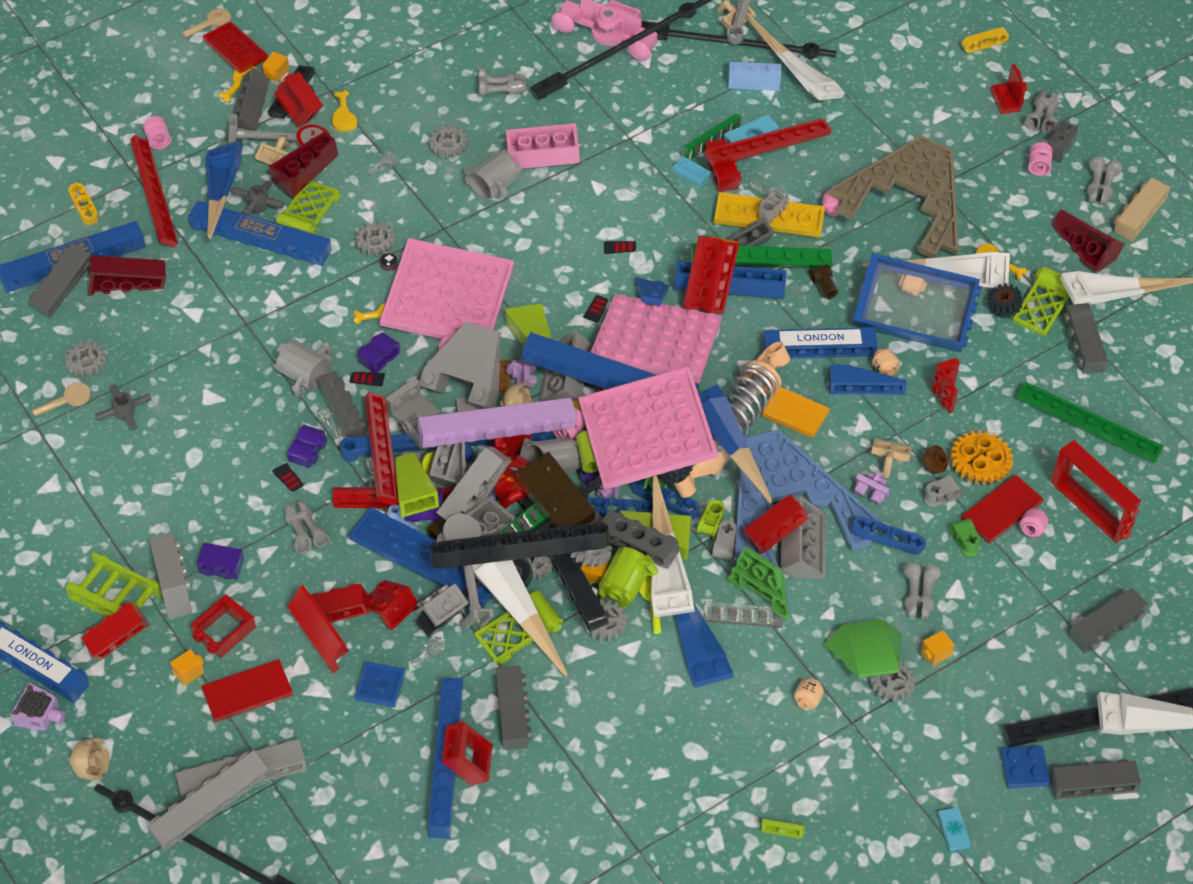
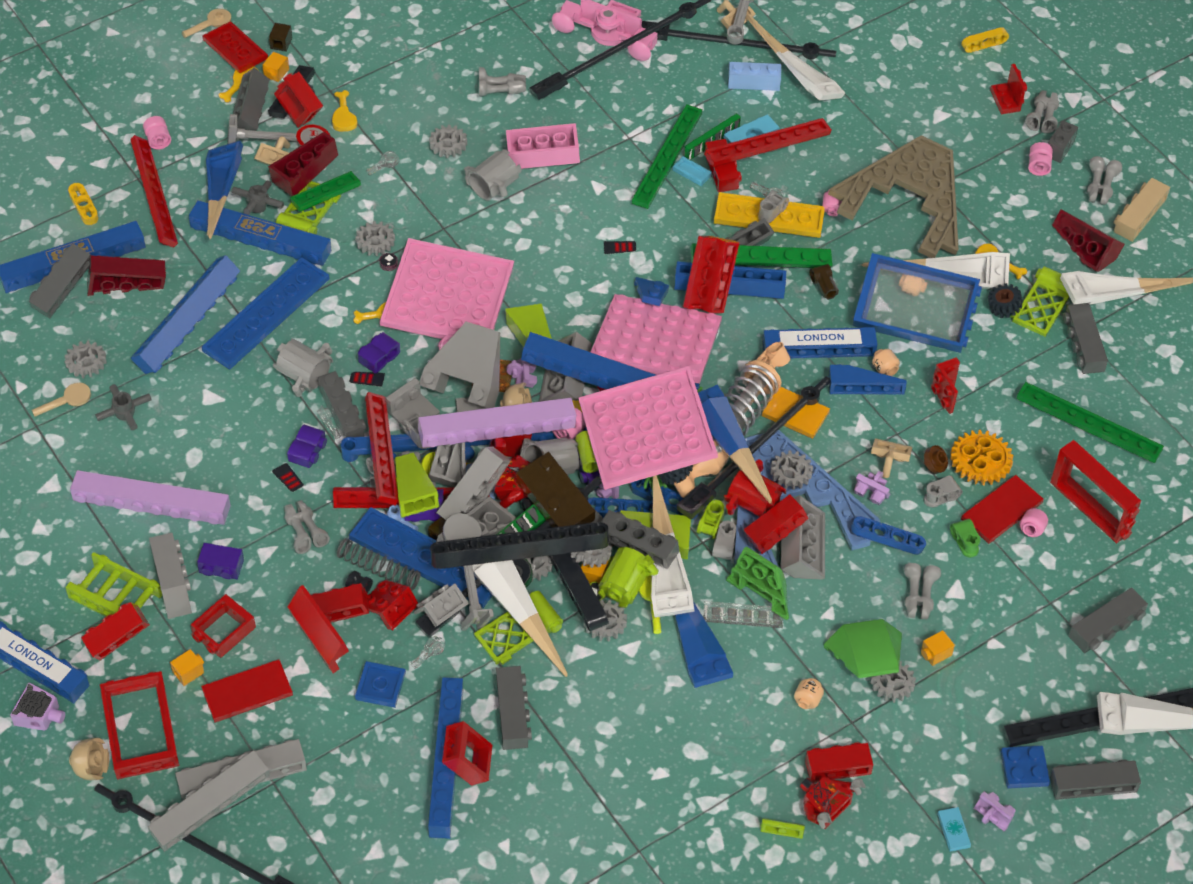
(146, 763): none -> red door
(150, 497): none -> lavender brick
(185, 315): none -> brick
(265, 313): none -> blue plate
(280, 37): none -> dark brown brick
(325, 191): none -> green tile
(347, 549): none -> dark grey piece
(356, 578): none -> black wheel
(596, 309): black sticker -> none
(667, 156): none -> green plate
(704, 494): none -> black bar
(745, 494): none -> red container
(791, 470): none -> light grey gear
(828, 799): none -> red torso
(839, 762): none -> red brick
(993, 811): none -> lavender hips

